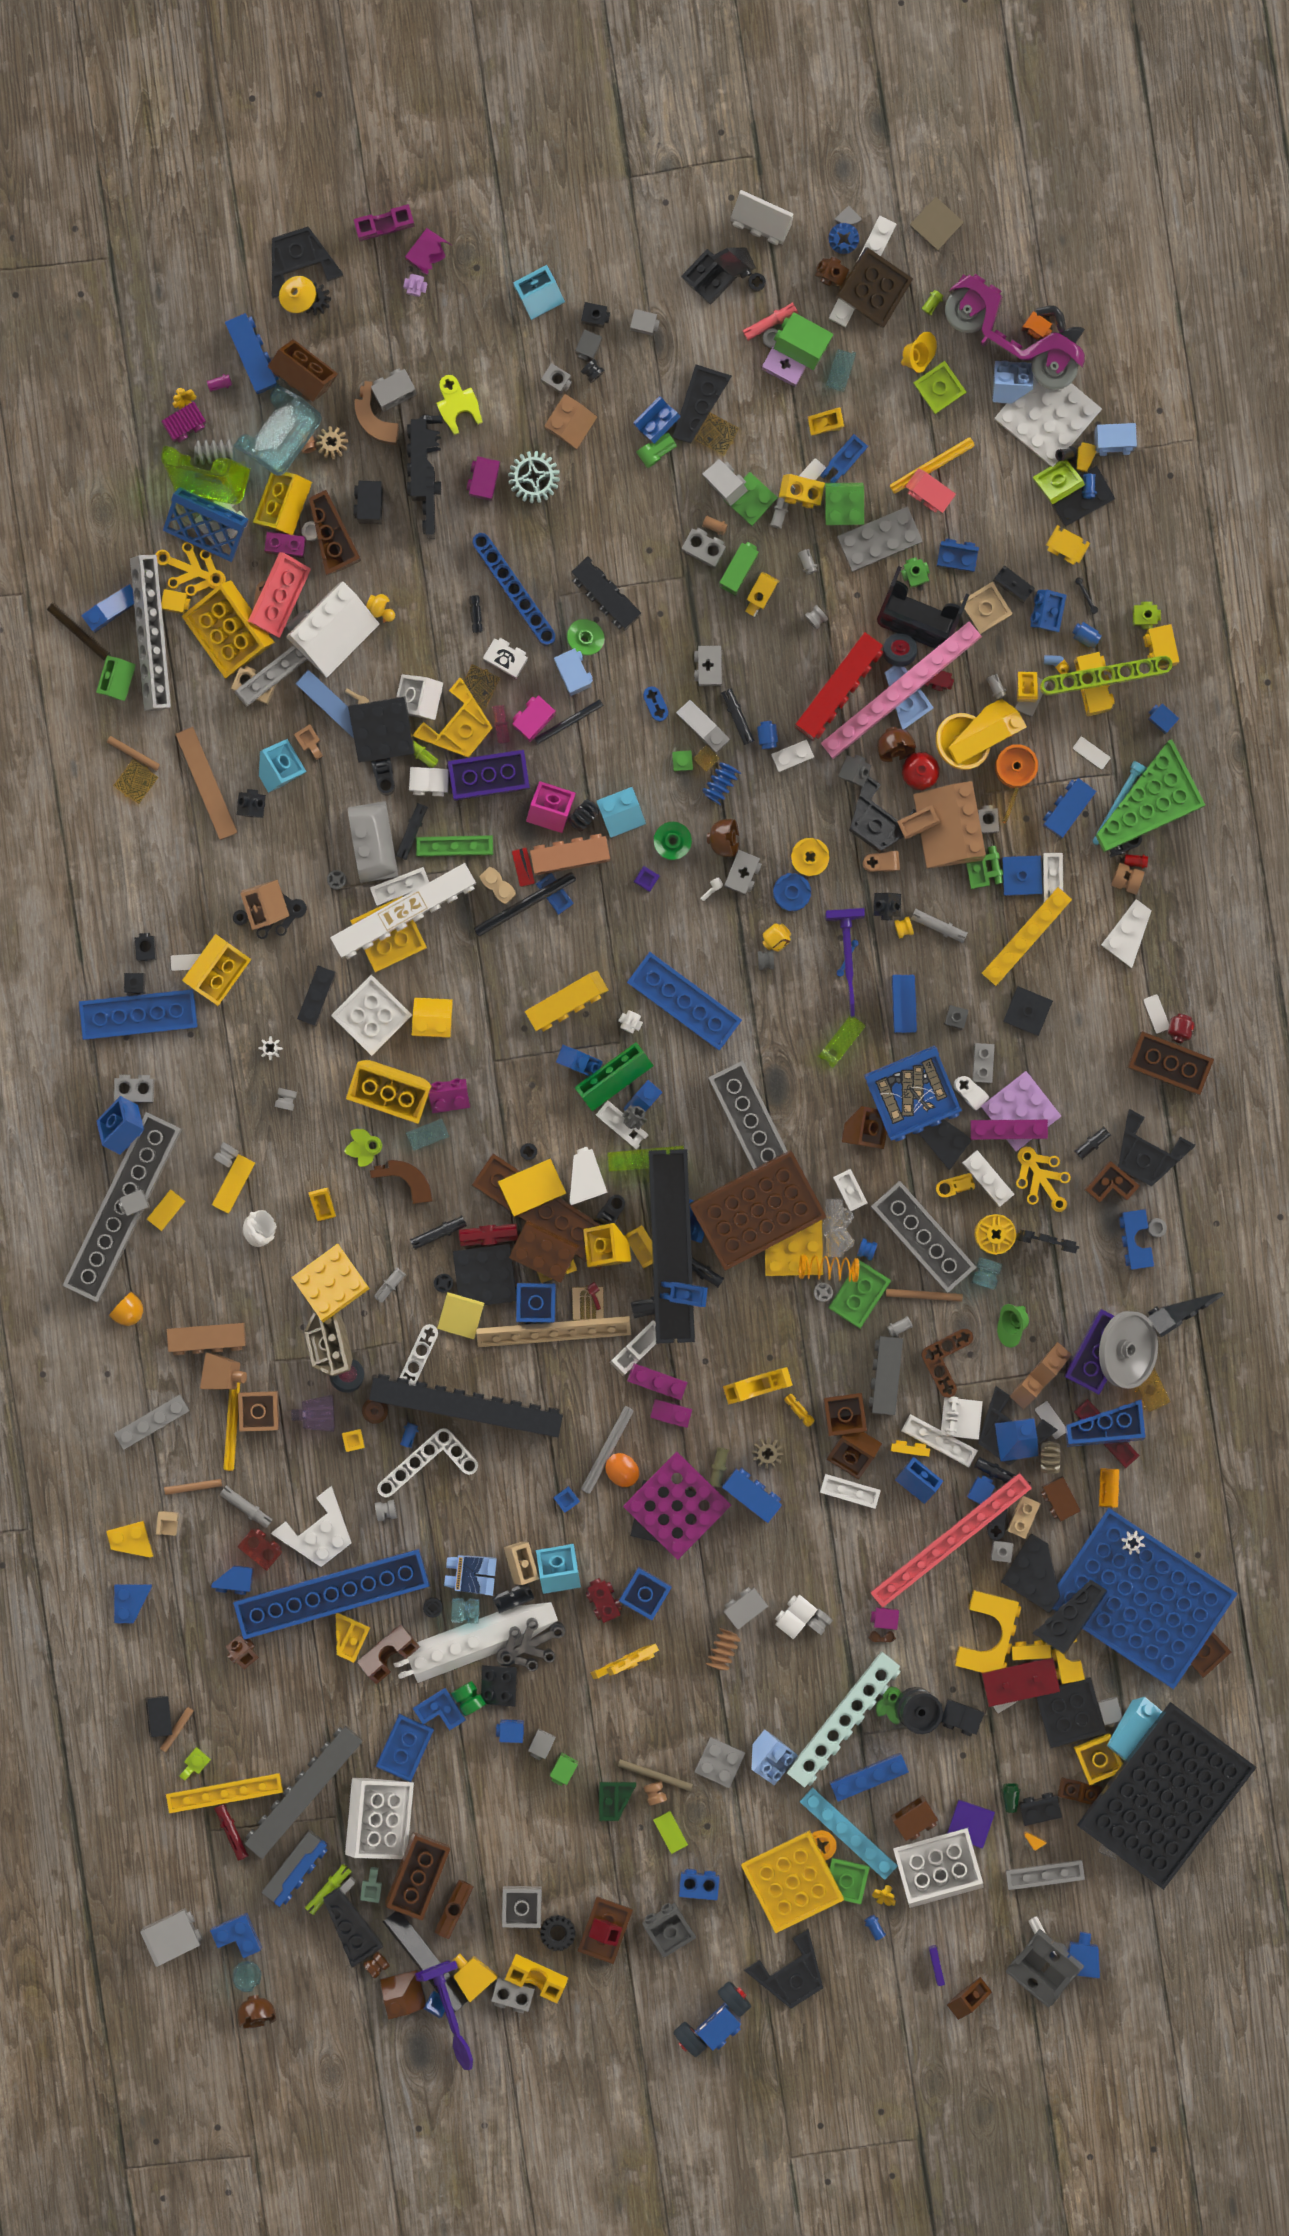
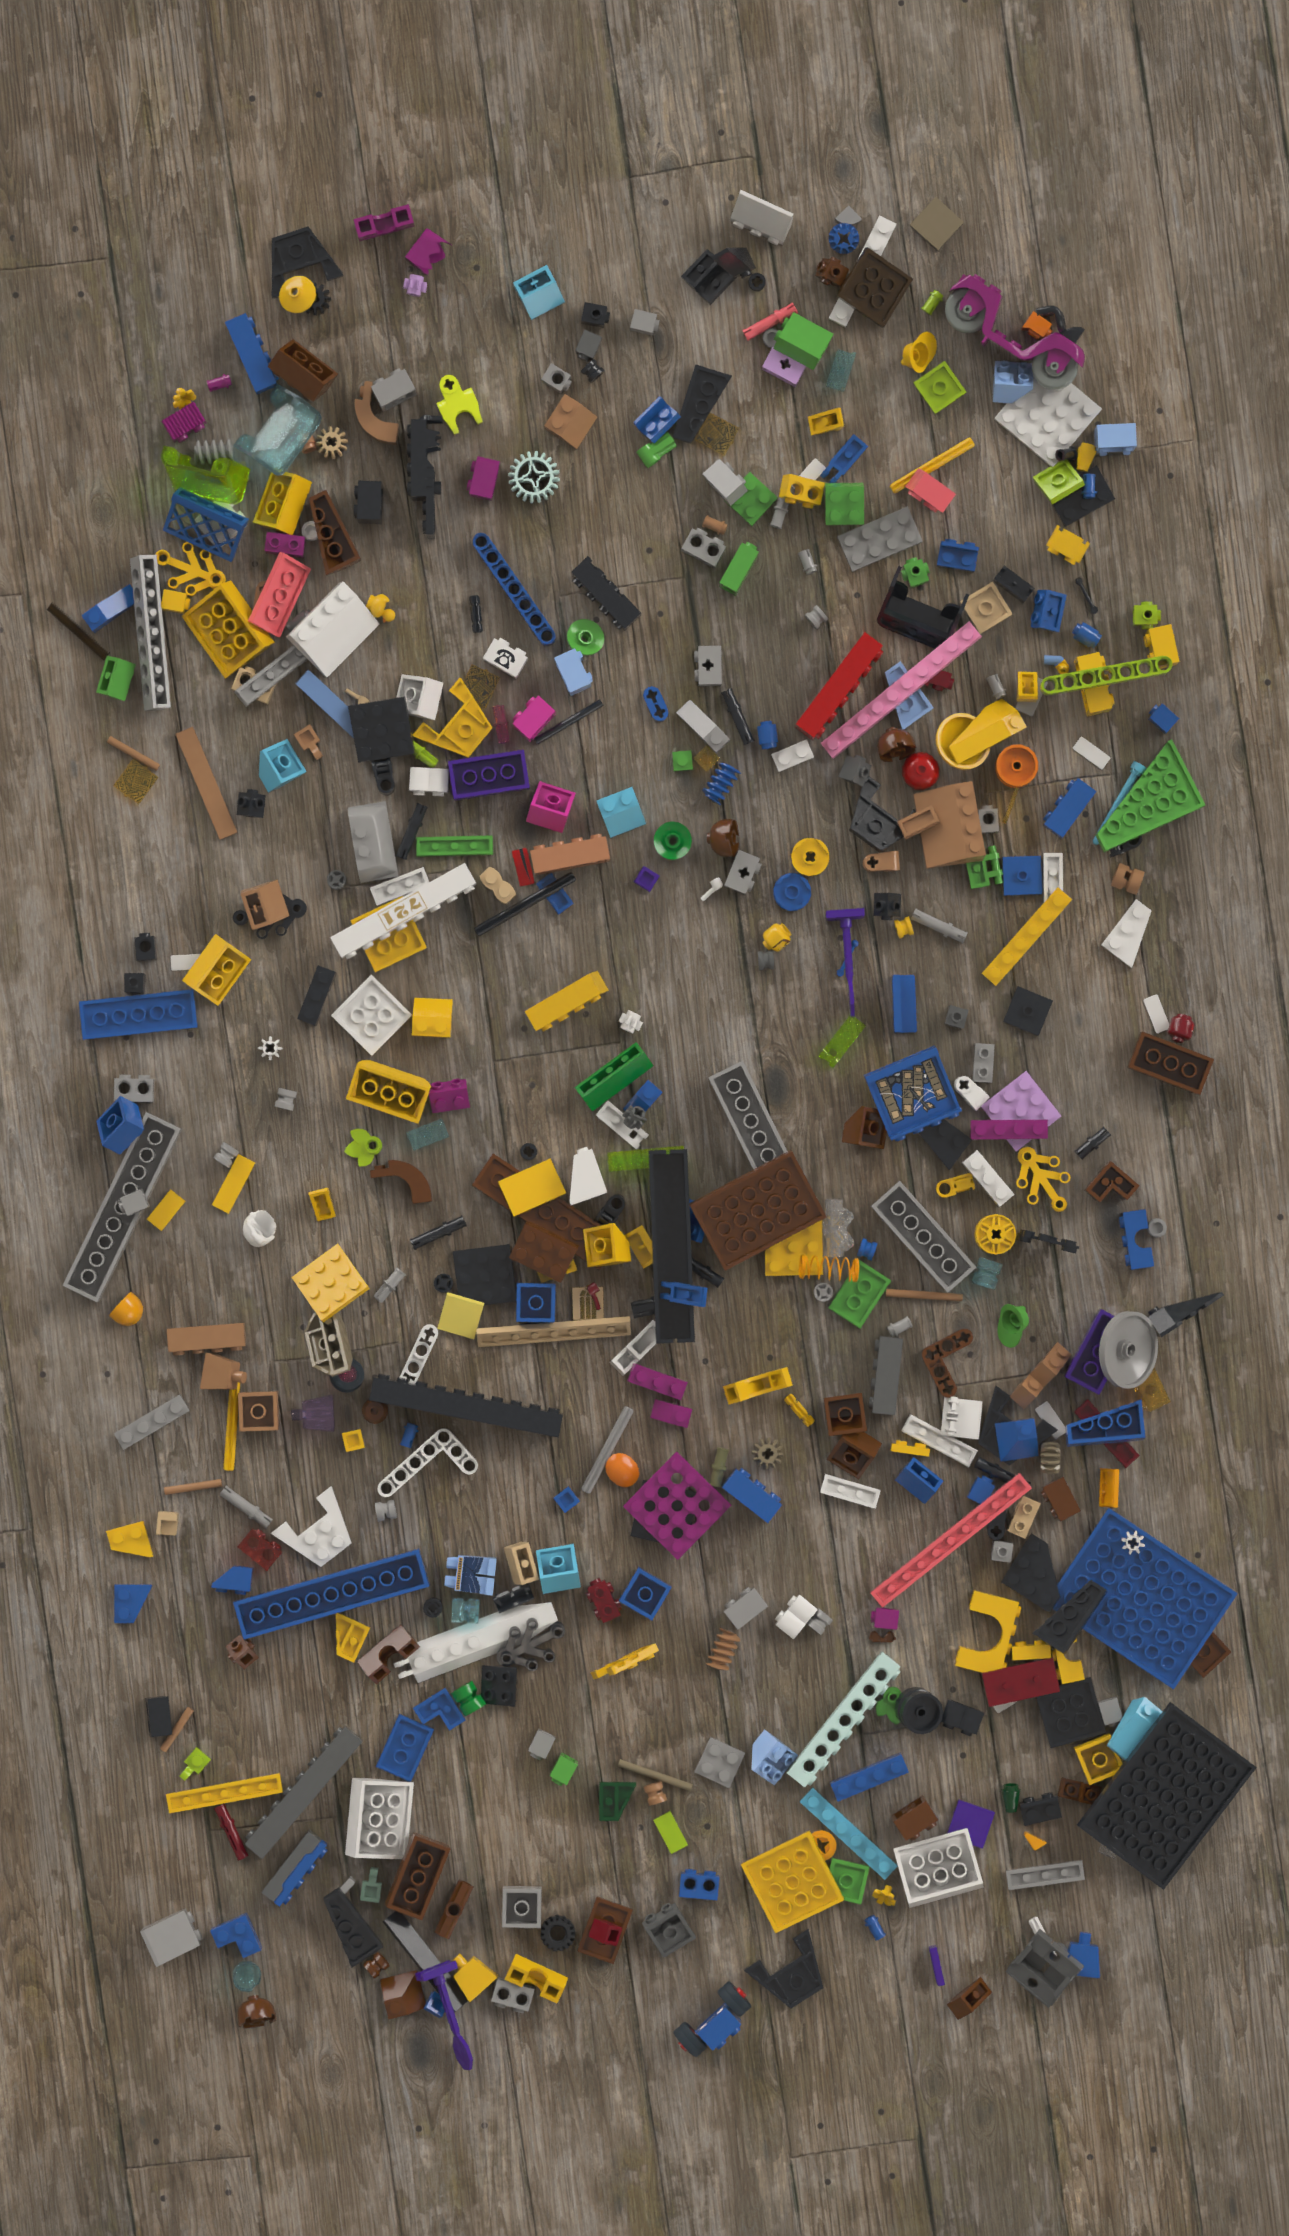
(333, 1883): lime pin -> none
(488, 1234): dark red piece -> none
(510, 1731): blue brick -> none
(578, 1061): blue slope -> none
(583, 815): black gear -> none
(684, 1001): blue plate -> none
(766, 585): yellow torso -> none
(850, 1190): white plate -> none
(899, 650): black wheel -> none
(1136, 860): red pin -> none
(1144, 1159): black wing -> none

